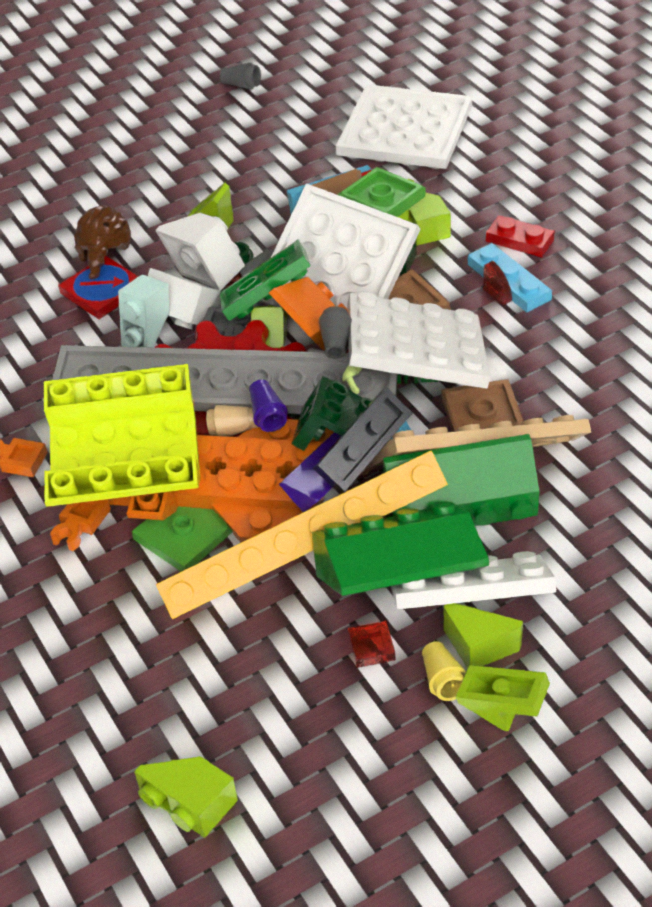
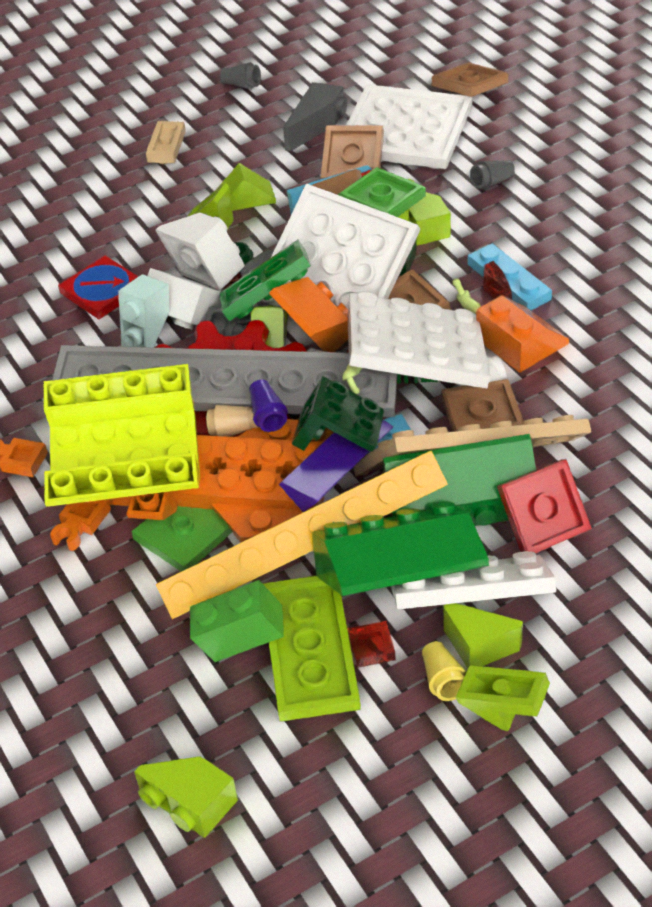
(97, 232): reddish brown hair -> none
(165, 142): none -> tan plate
(236, 621): none -> bright green brick
(248, 188): none -> lime slope
(314, 657): none -> lime plate
(318, 108): none -> dark grey slope
(335, 330): dark grey cone -> none
(351, 147): none -> medium nougat plate
(362, 440): plate -> none
(464, 297): none -> yellowish green piece
(469, 79): none -> medium nougat plate
(489, 173): none -> dark grey cone
(517, 333): none -> orange slope
(520, 236): red plate -> none
(544, 507): none -> tile

